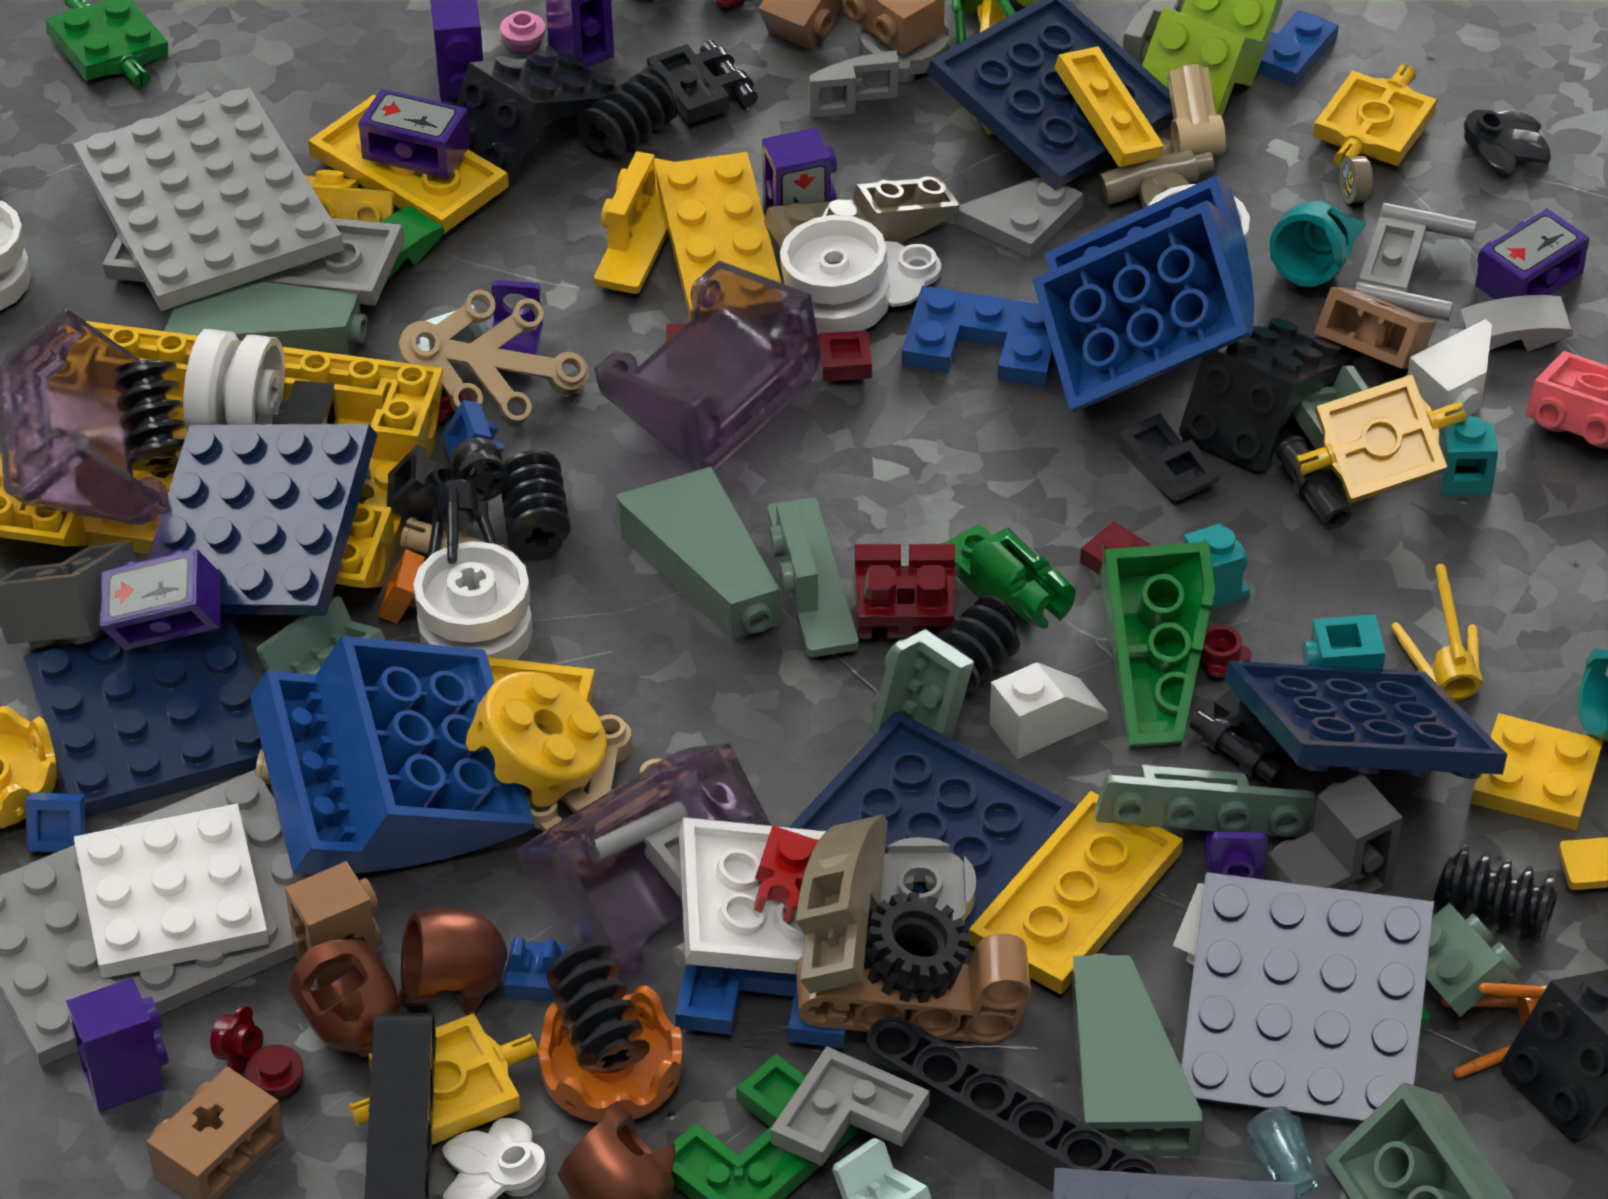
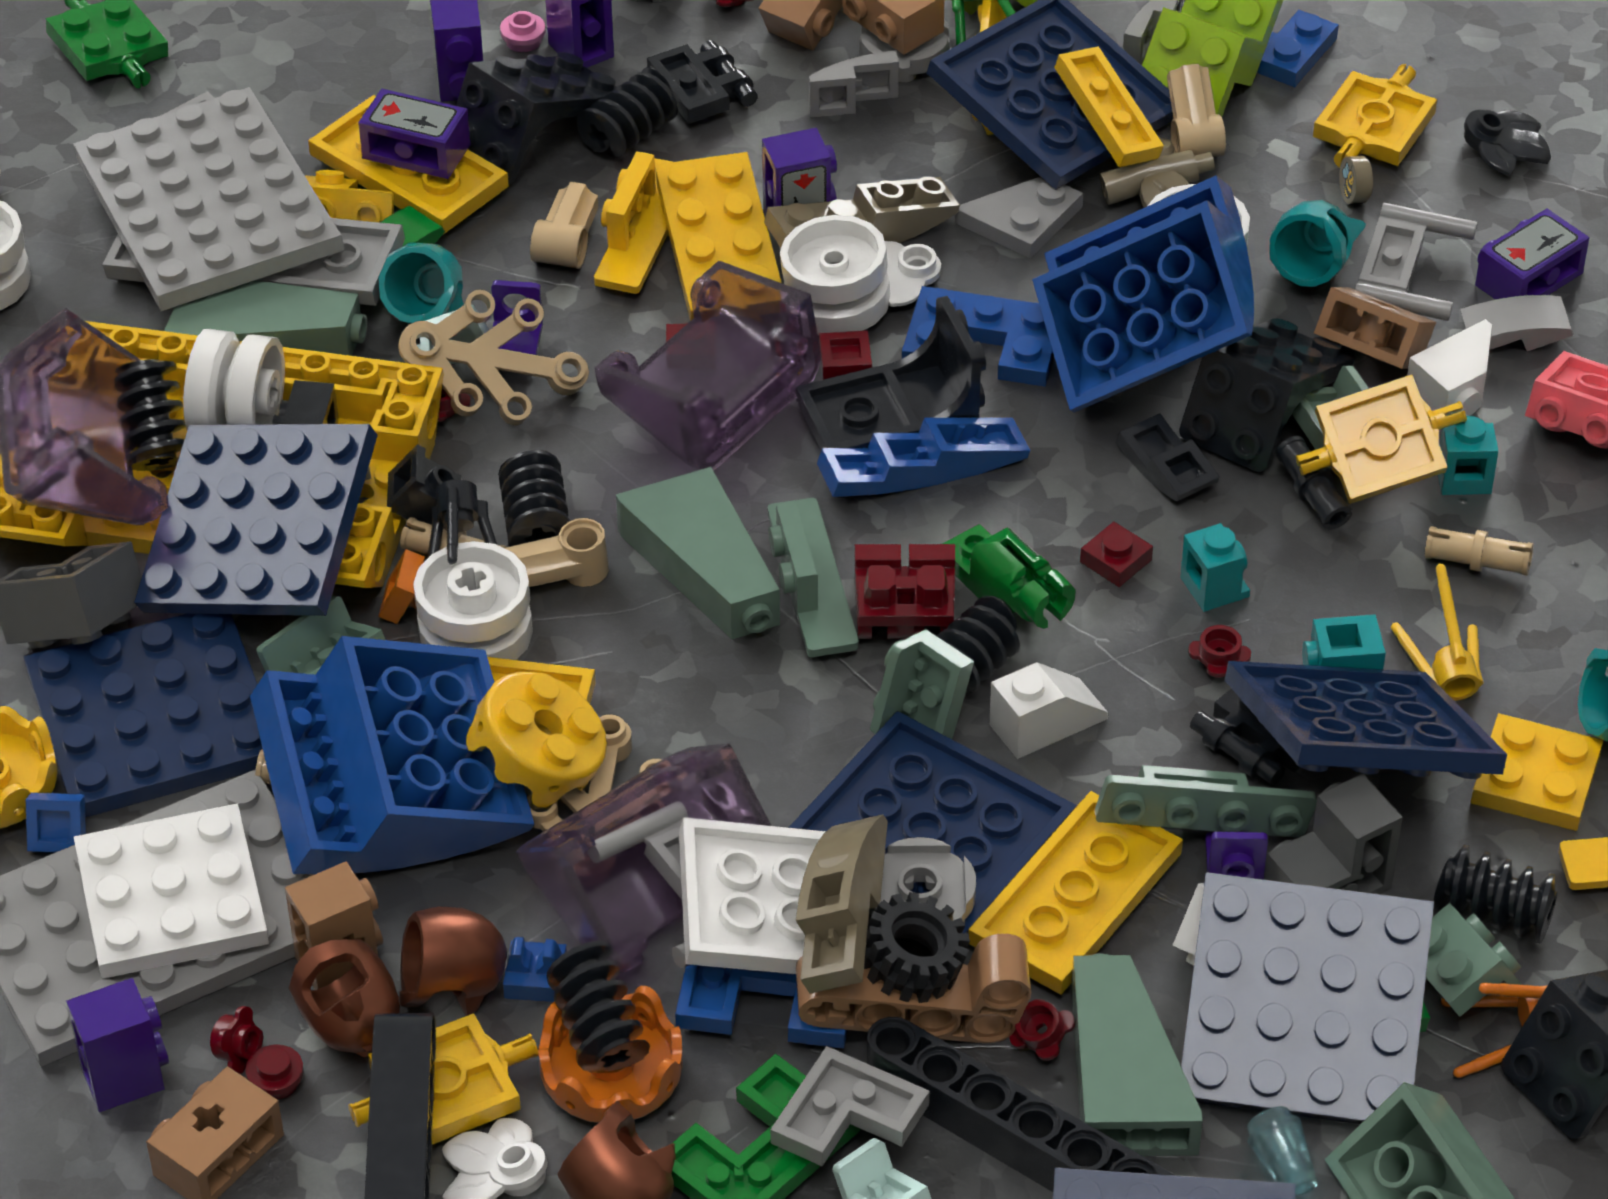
(160, 599): dark purple brick -> none
(421, 282): none -> teal piece
(466, 424): blue tile -> none
(488, 477): black wheel -> none
(564, 233): none -> tan piece
(574, 555): none -> tan piece
(783, 869): red plate -> none
(931, 382): none -> black bracket
(935, 455): none -> blue slope
(1035, 1016): none -> dark red plate
(1156, 631): green wedge -> none
(1479, 550): none -> tan pin

